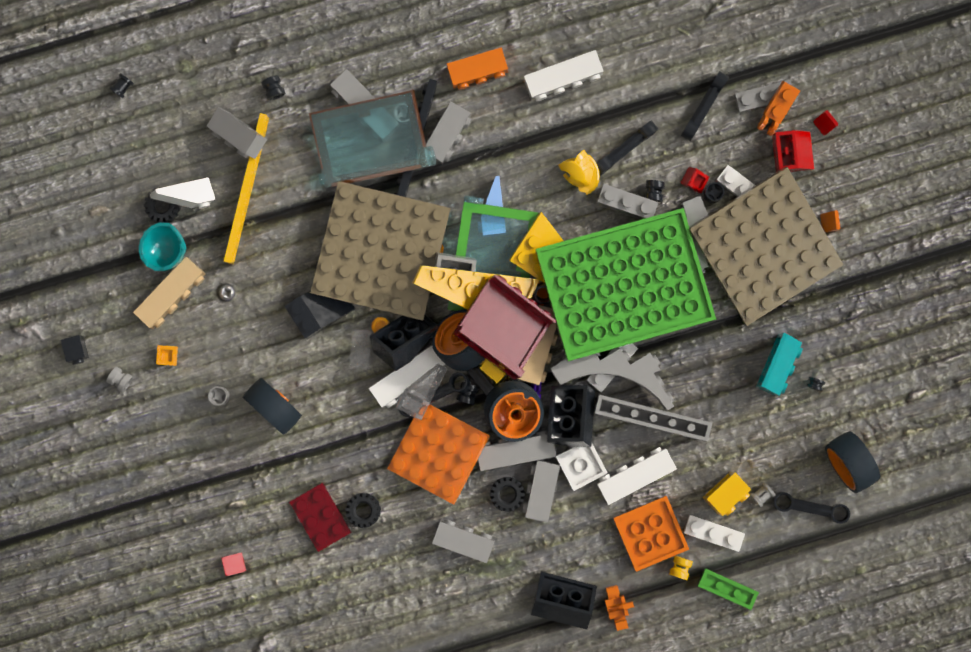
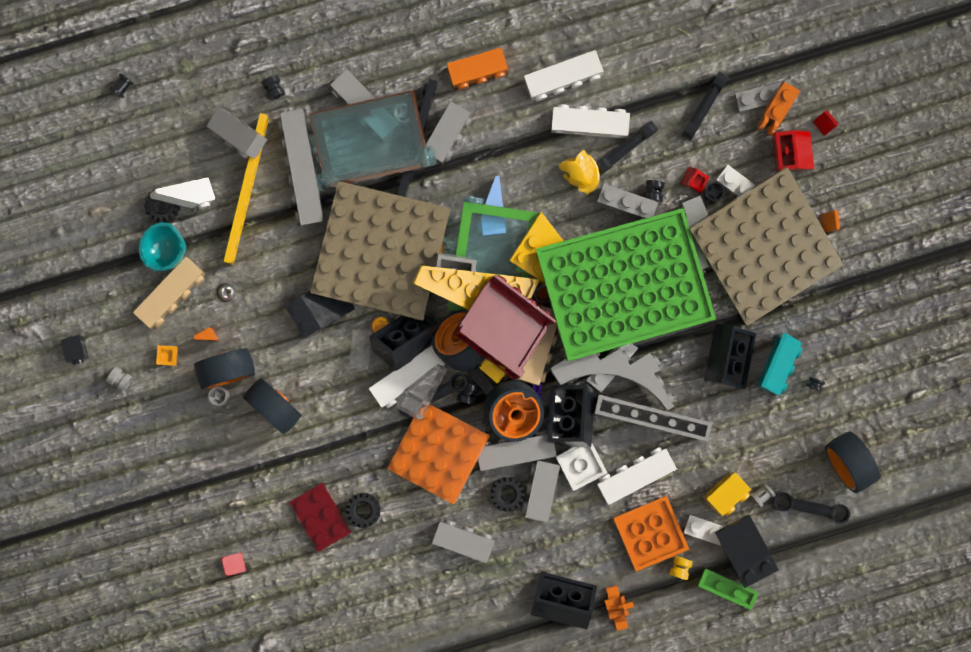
(207, 335): none -> orange slope
(224, 368): none -> black wheel
(302, 168): none -> light grey brick
(590, 122): none -> white brick
(730, 356): none -> black slope
(746, 551): none -> black slope

